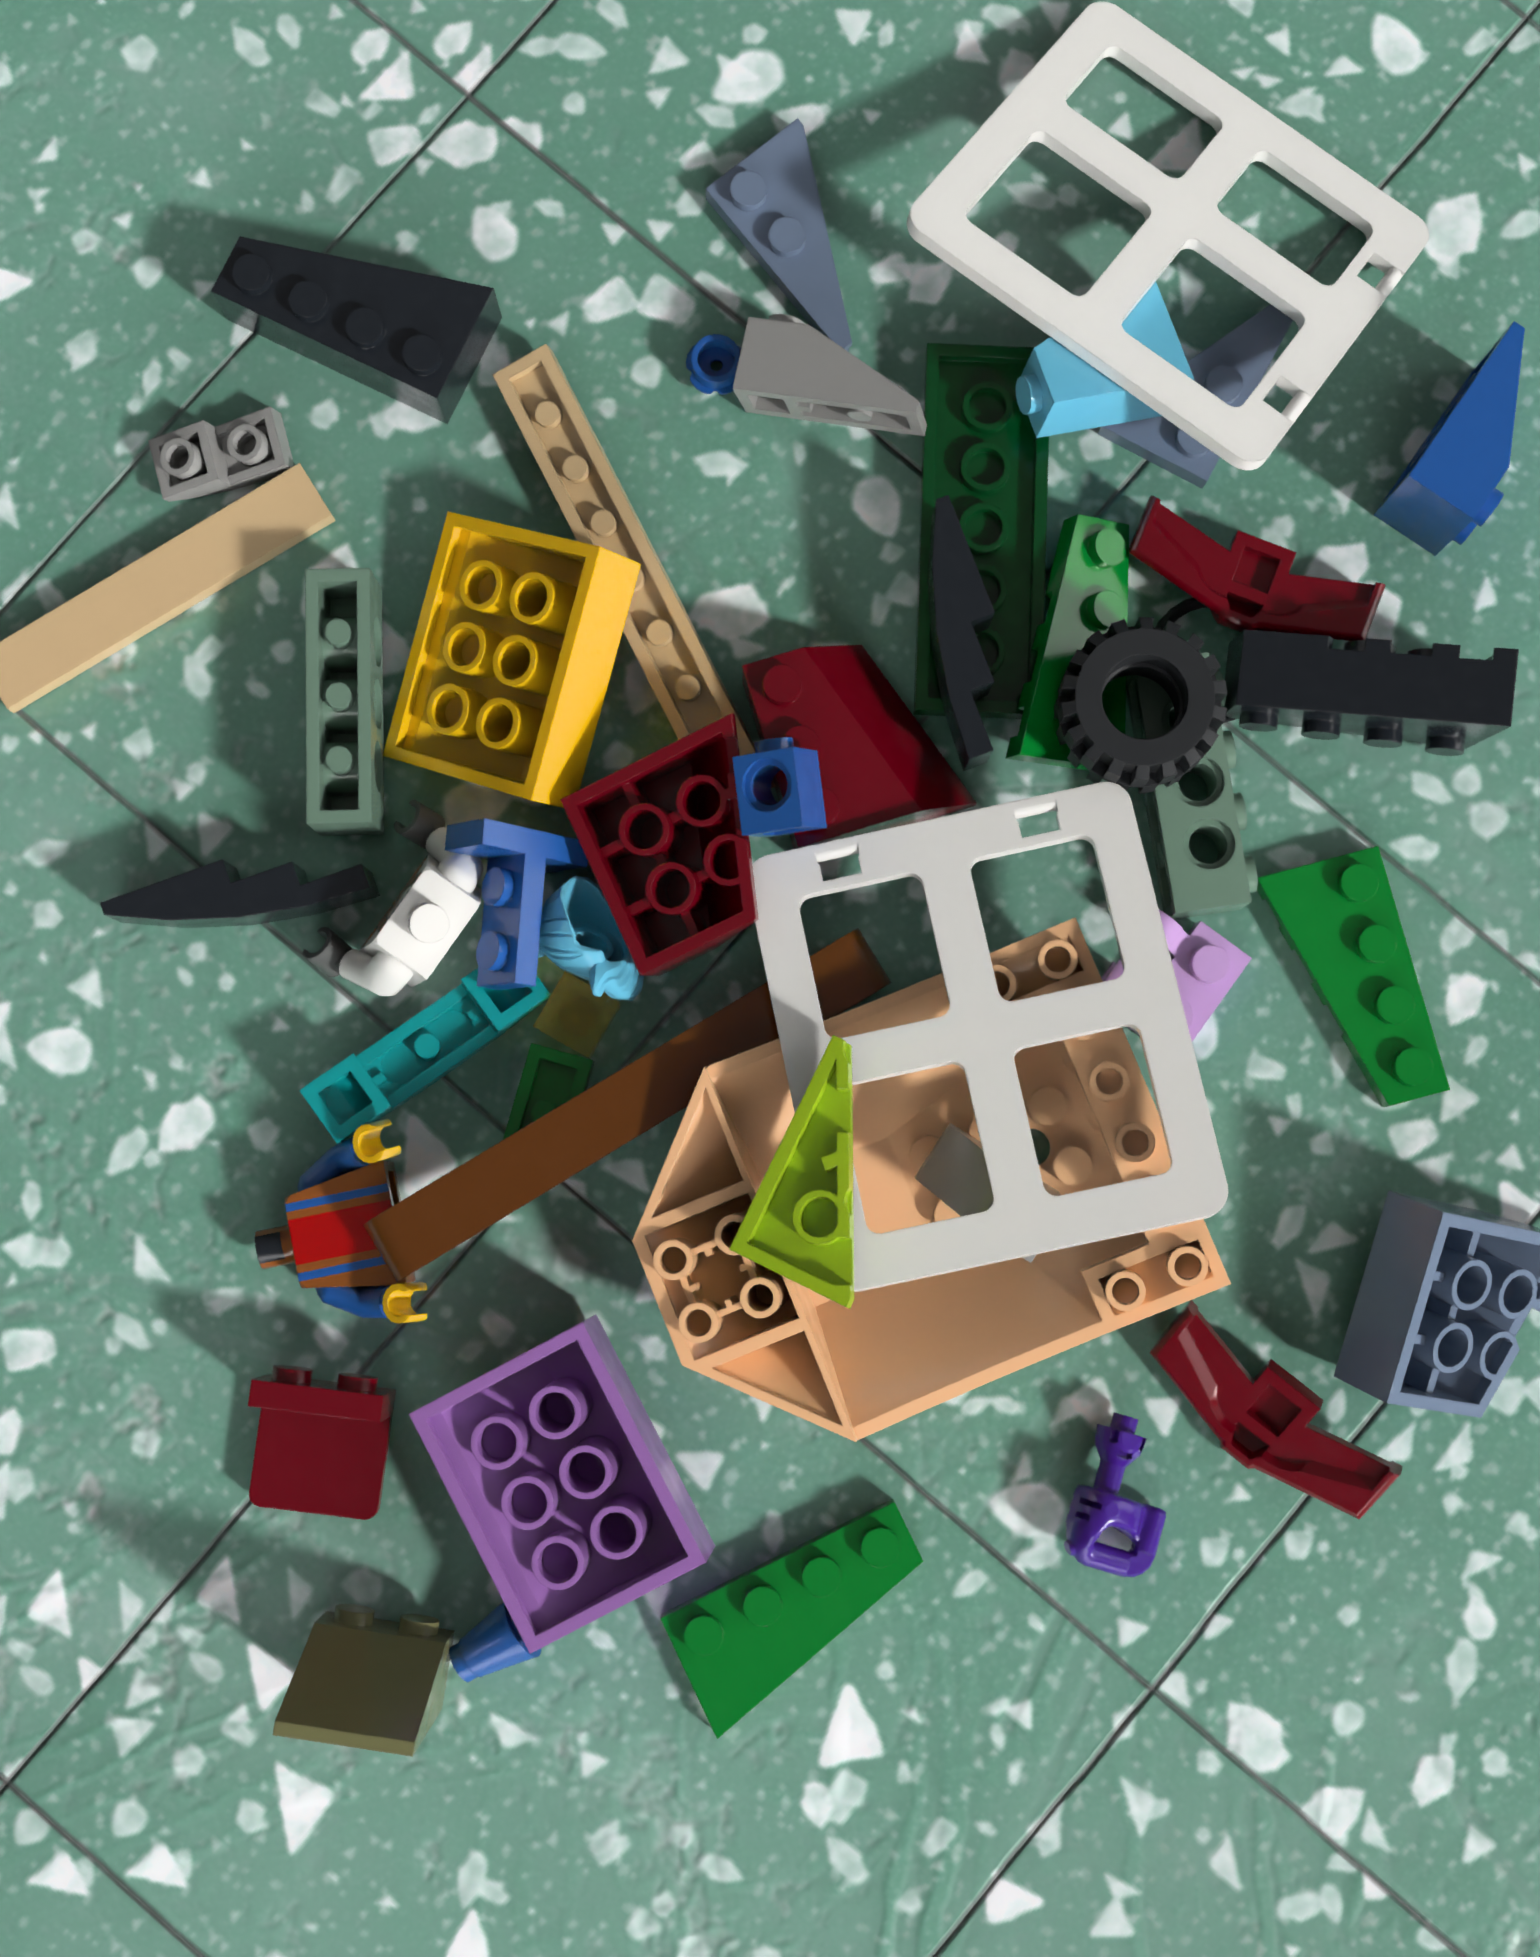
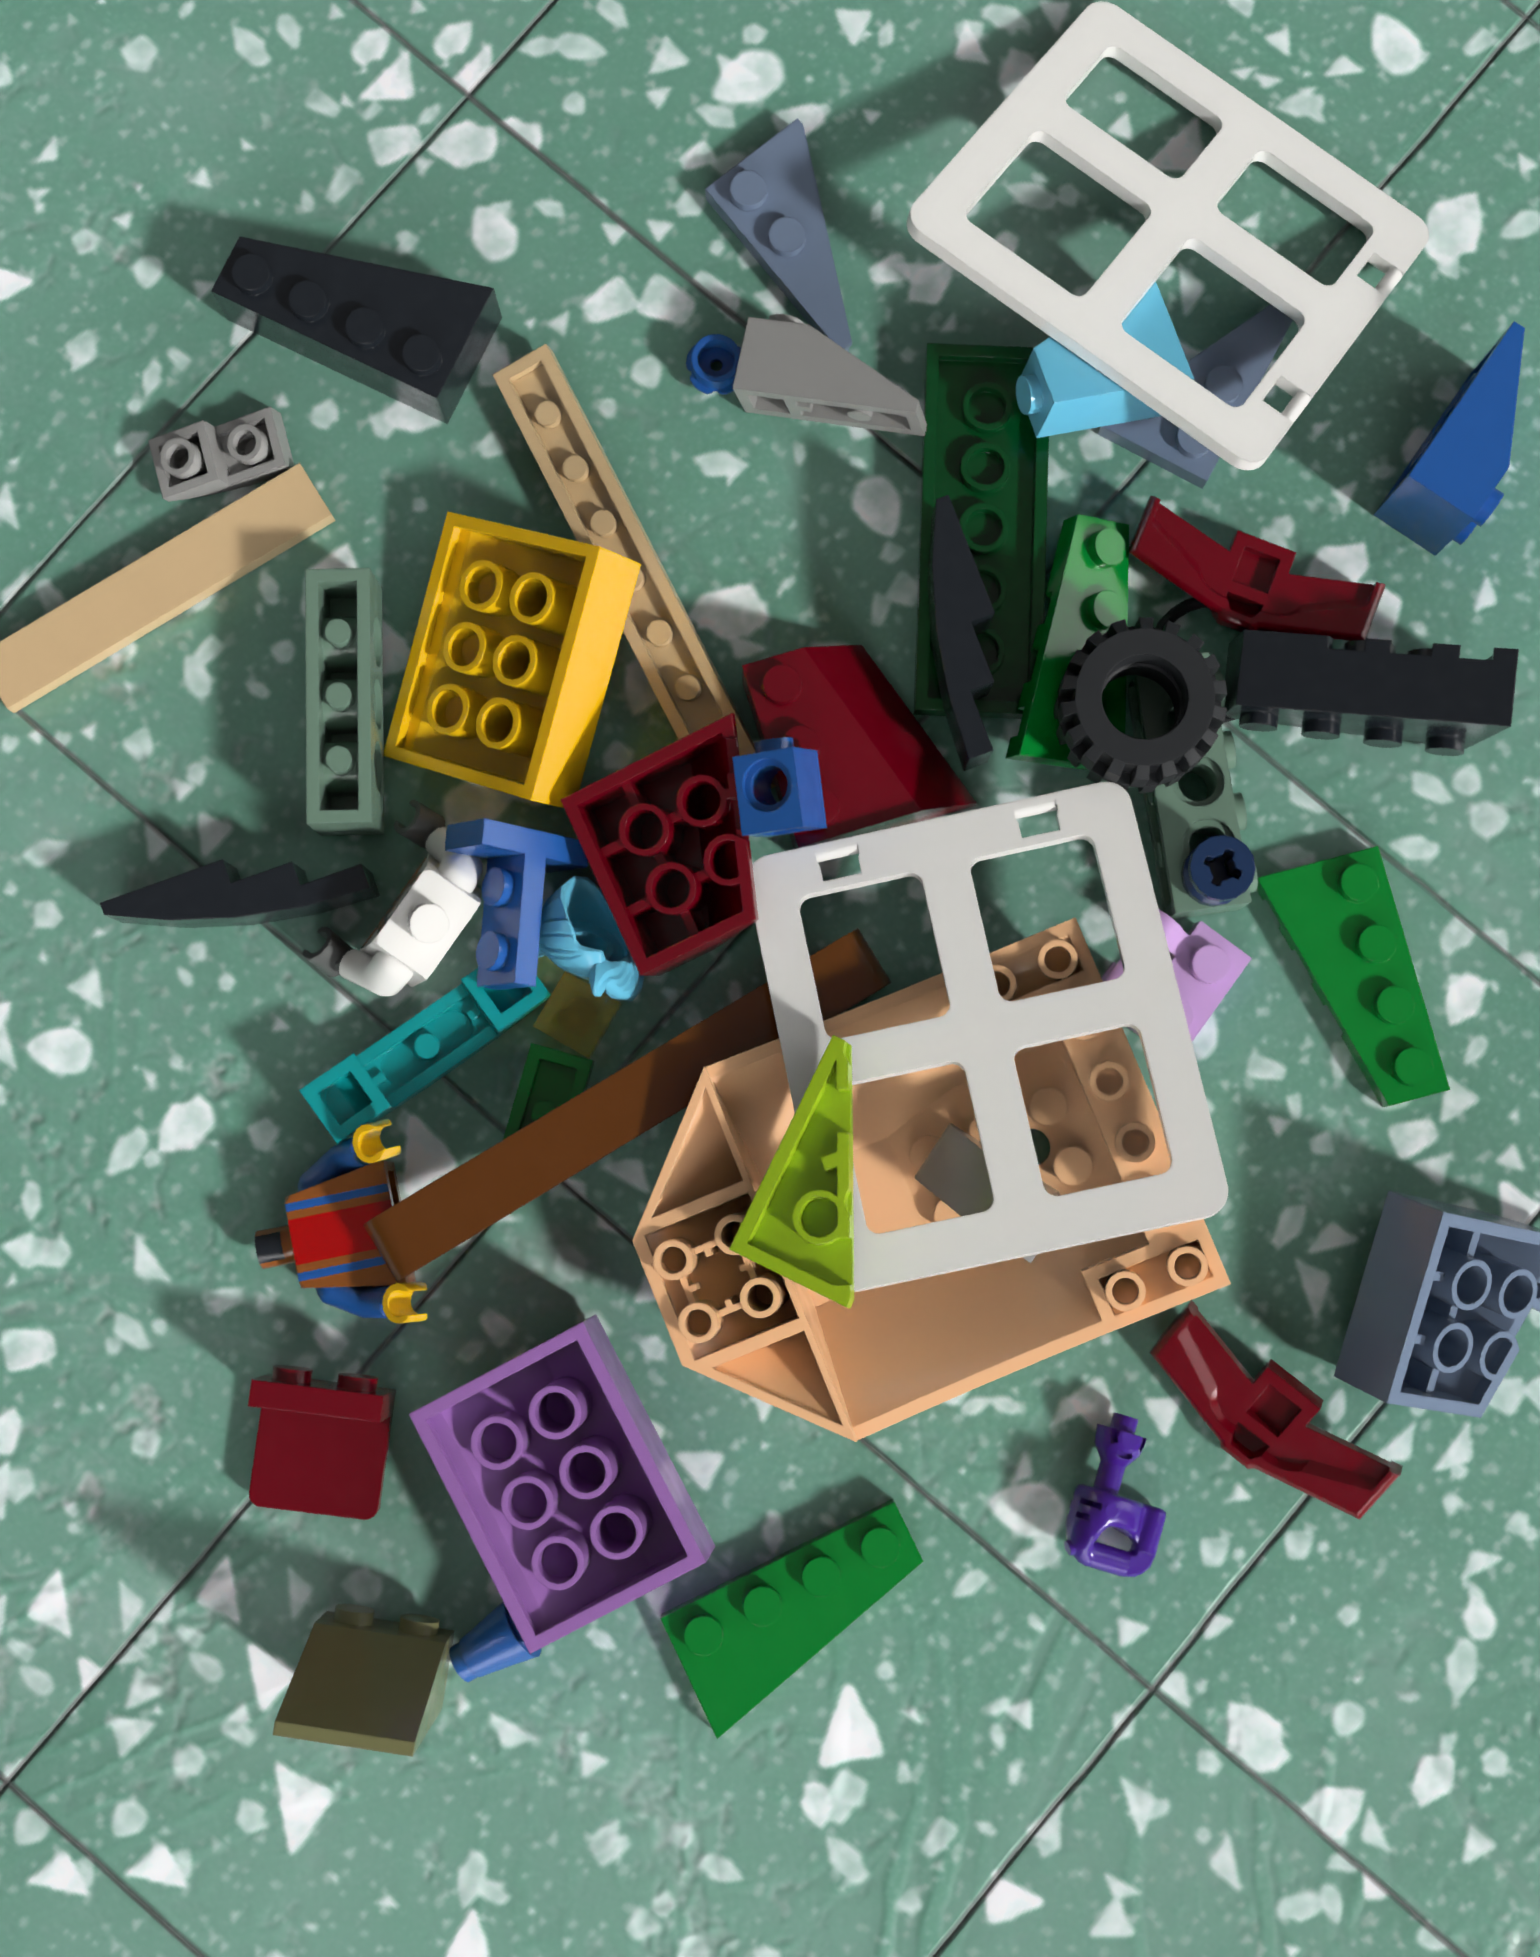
(1210, 882): none -> dark blue wheel

